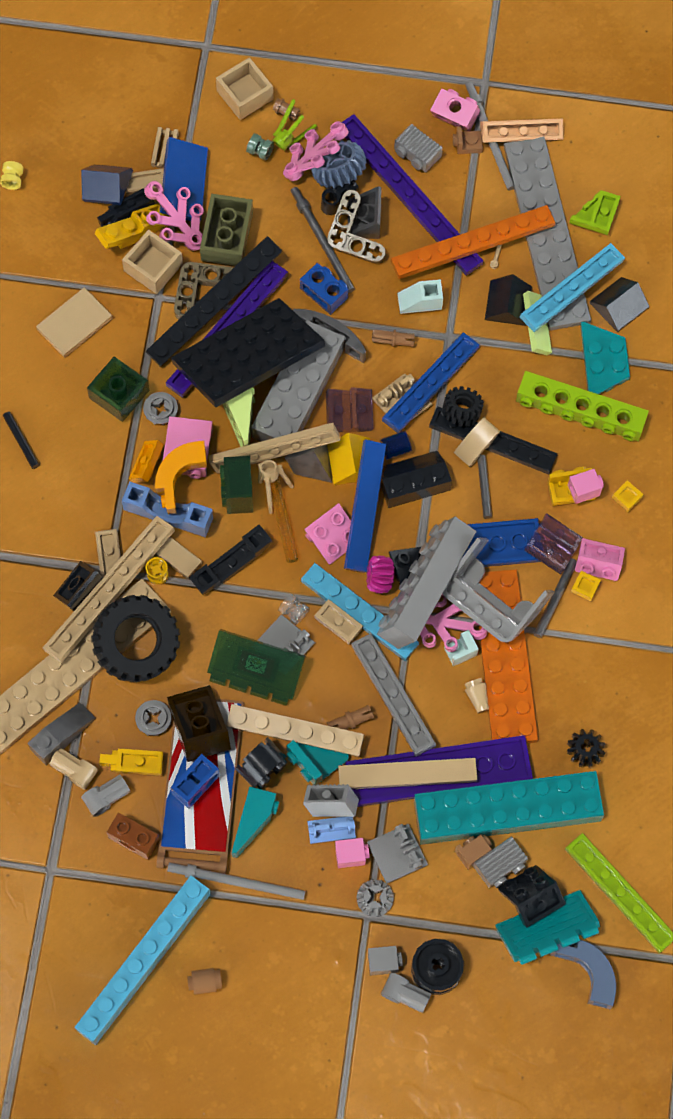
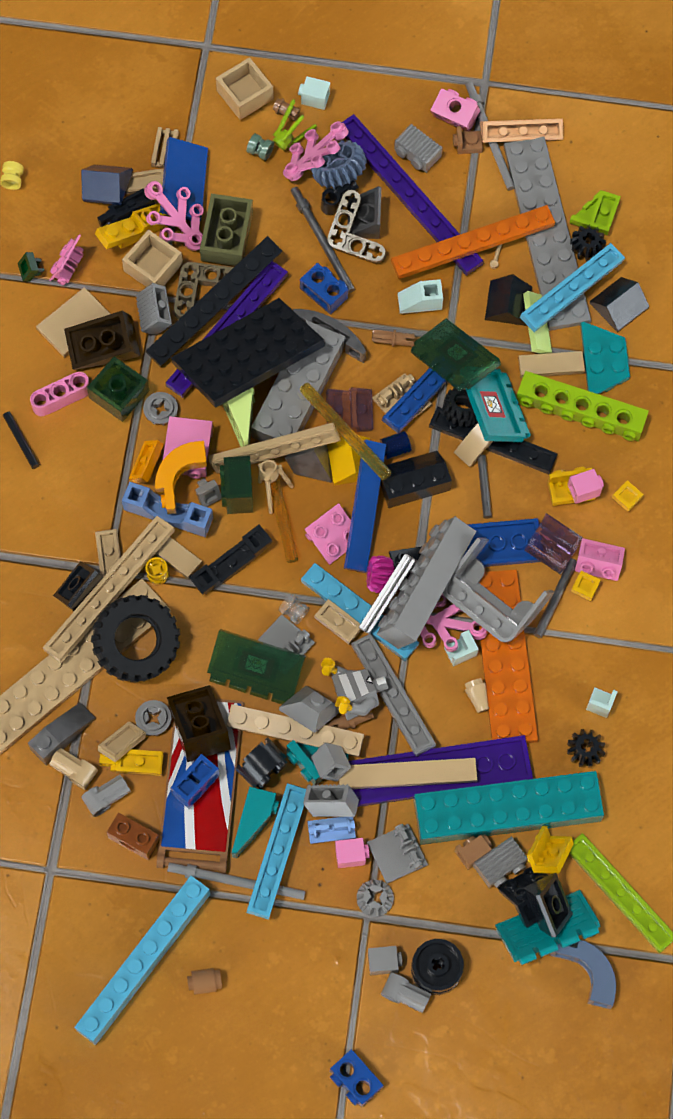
(29, 266): none -> dark green tile
(54, 402): none -> bright pink beam
(69, 259): none -> bright pink hinge
(102, 339): none -> dark brown slope
(121, 741): none -> tan tile
(153, 309): none -> light grey brick
(207, 492): none -> light grey tile
(277, 852): none -> medium azure plate
(309, 709): none -> light grey slope
(314, 92): none -> light aqua brick
(330, 762): none -> light grey brick
(345, 431): none -> clear yellow axle
(354, 689): none -> torso
(361, 1074): none -> blue brick
(387, 593): none -> axle
(455, 355): none -> clear green hinge
(498, 409): none -> teal hinge
(549, 852): none -> yellow bracket
(549, 904): none -> black slope
(552, 363): none -> tan tile
(588, 235): none -> black gear
(601, 702): none -> light aqua panel

